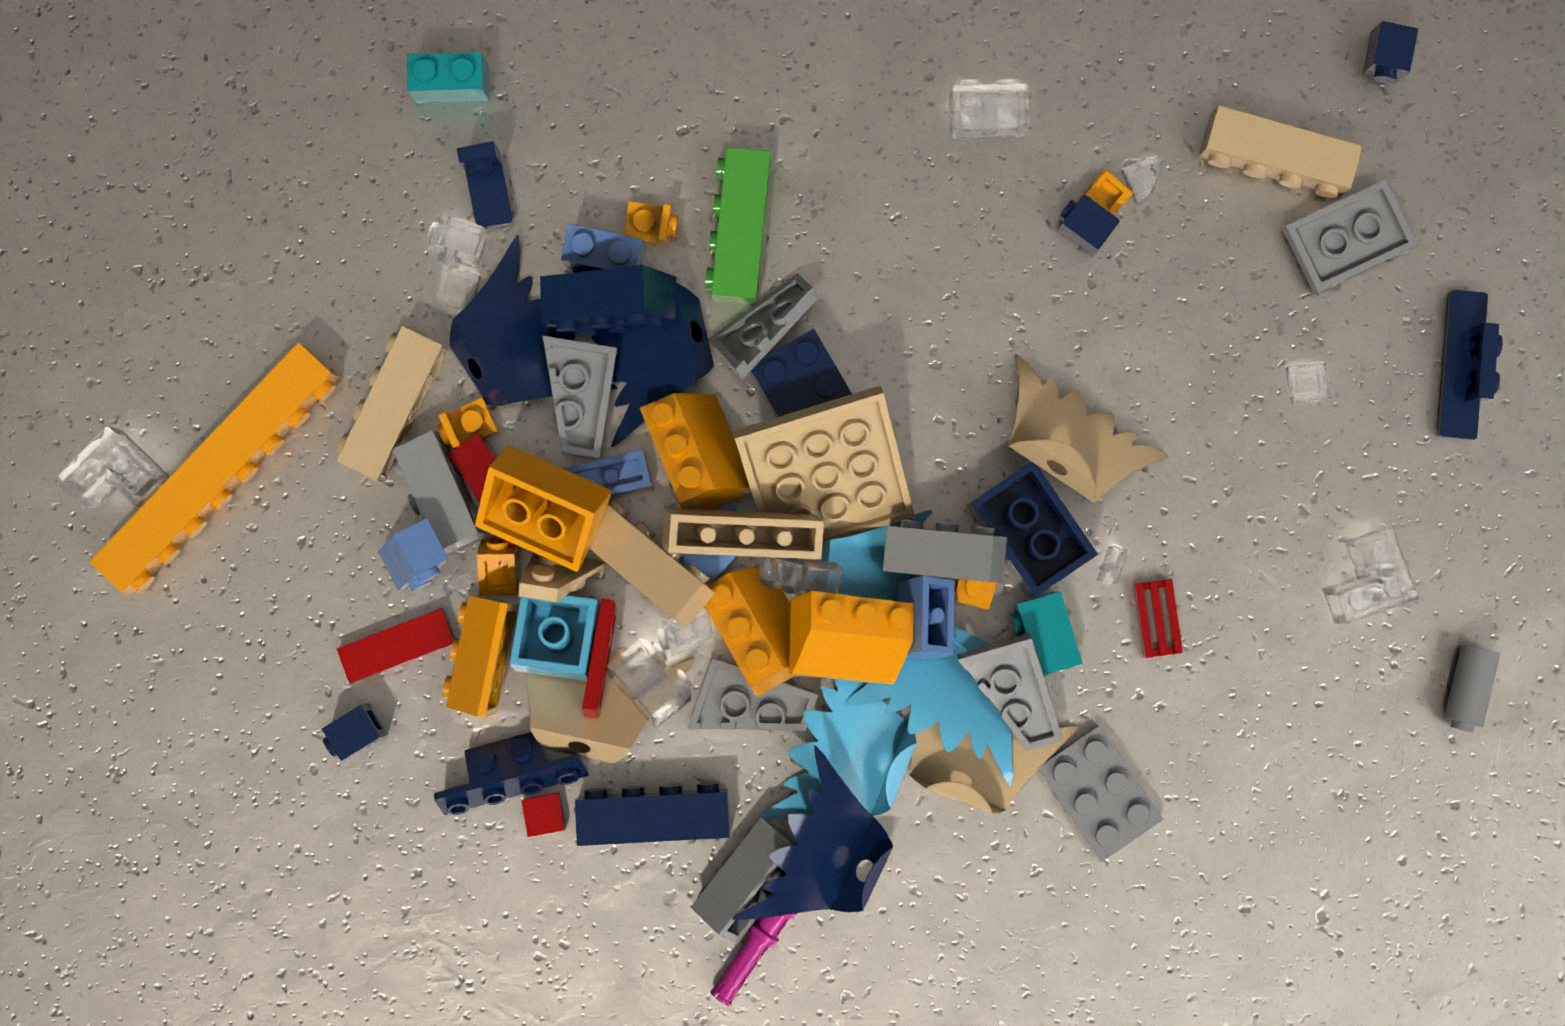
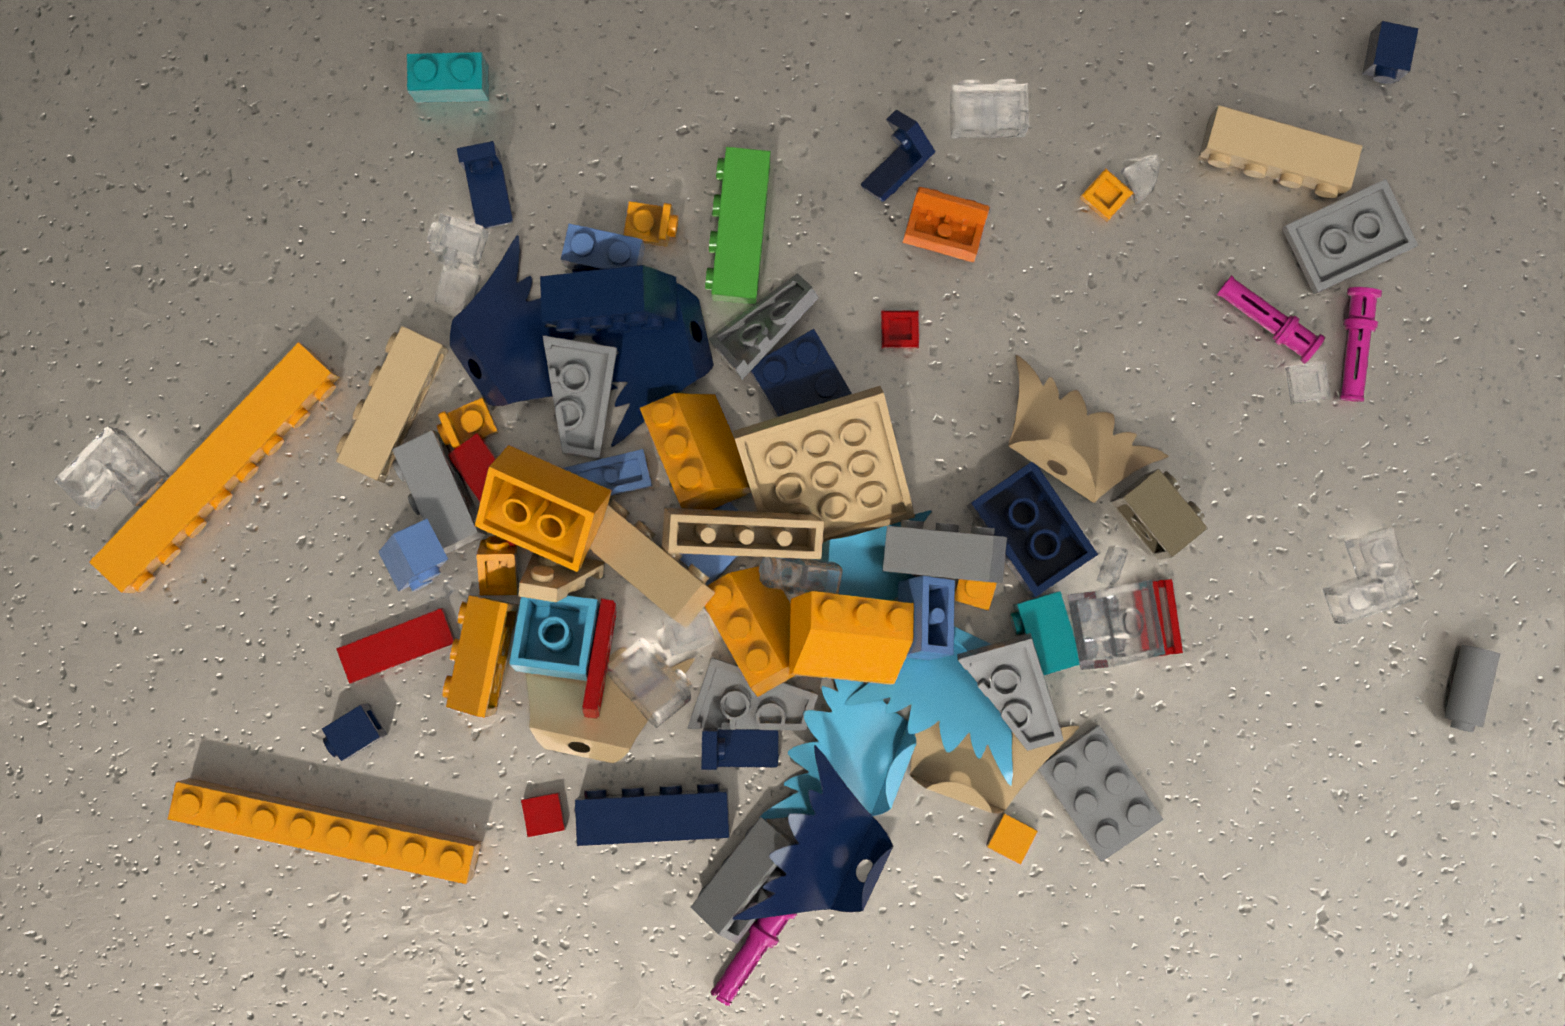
(324, 830): none -> light orange brick
(508, 770): dark blue bracket -> none
(739, 748): none -> dark blue bracket
(900, 329): none -> red tile
(910, 156): none -> dark blue bracket
(946, 224): none -> orange bracket
(1011, 838): none -> light orange tile
(1087, 224): dark blue brick -> none
(1116, 625): none -> clear brick
(1160, 514): none -> dark tan brick
(1285, 329): none -> dark pink pin
(1366, 324): none -> dark pink pin
(1468, 364): dark blue bracket -> none

